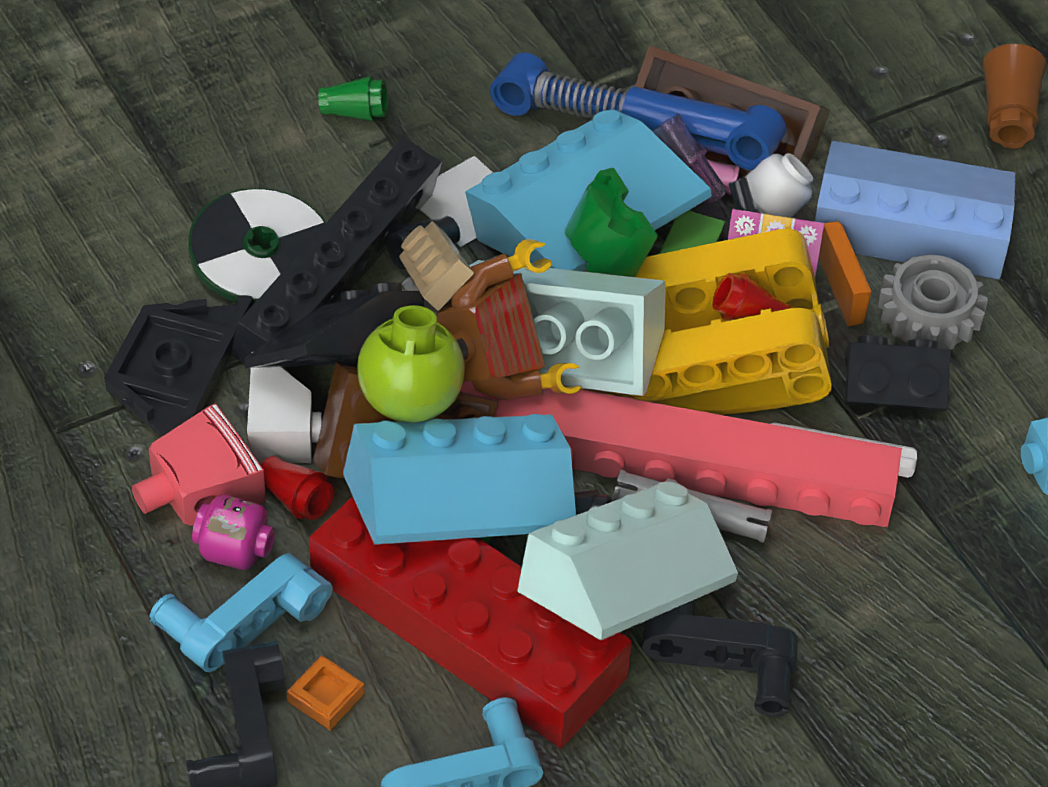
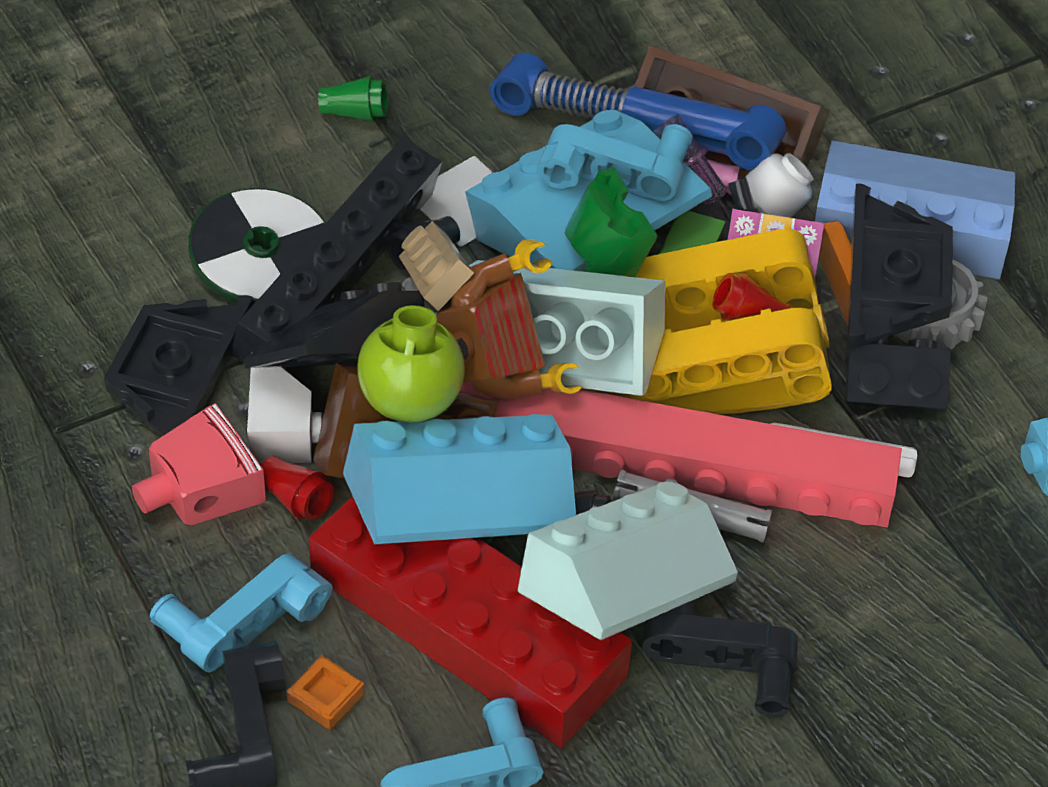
(233, 532): dark pink head -> none
(583, 153): none -> medium azure beam
(896, 269): none -> black wing
(1013, 93): dark orange plant -> none

